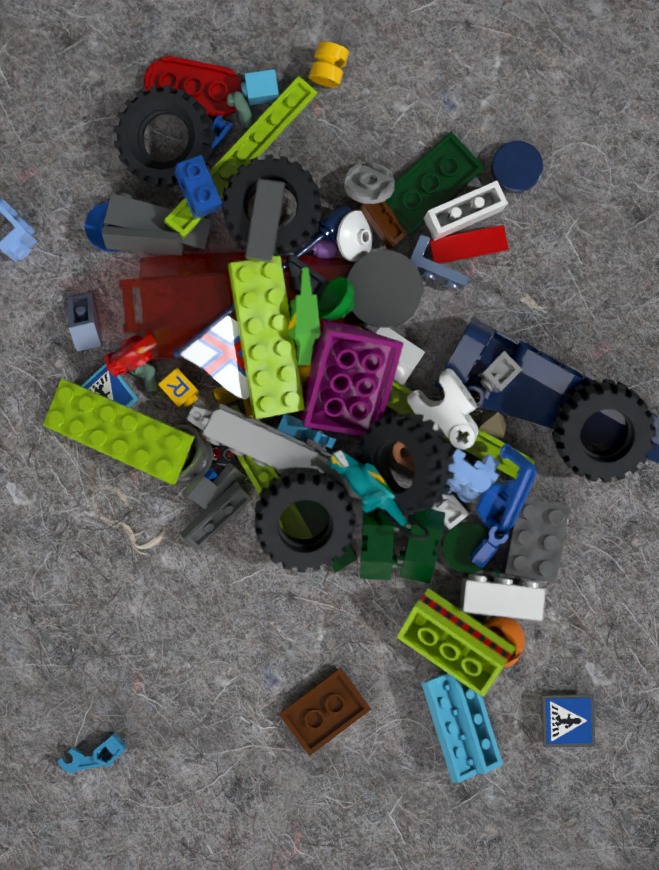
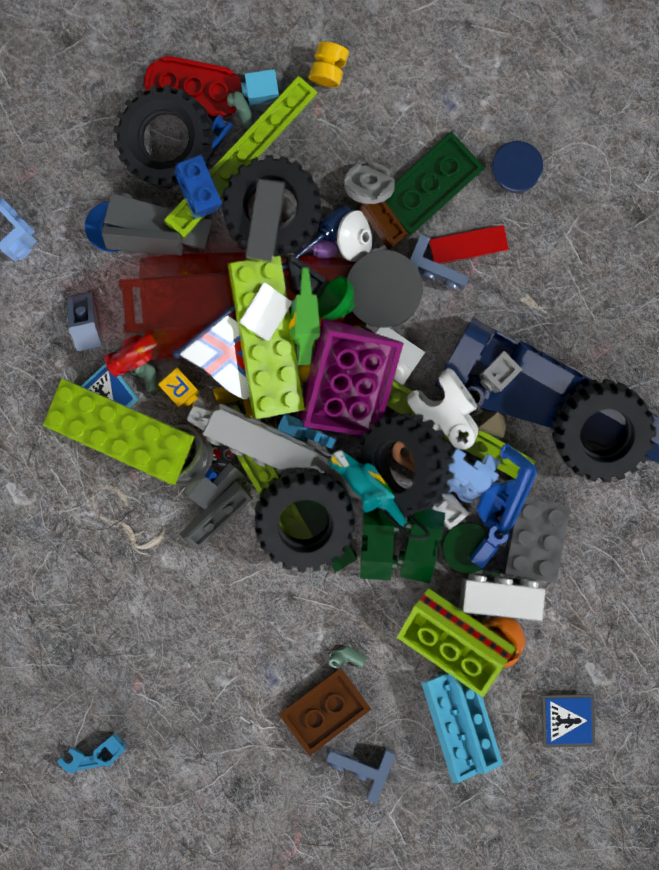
(266, 312): none -> white sticker
(344, 655): none -> sand green arm
(363, 769): none -> sand blue bracket
(465, 210): white brick -> none

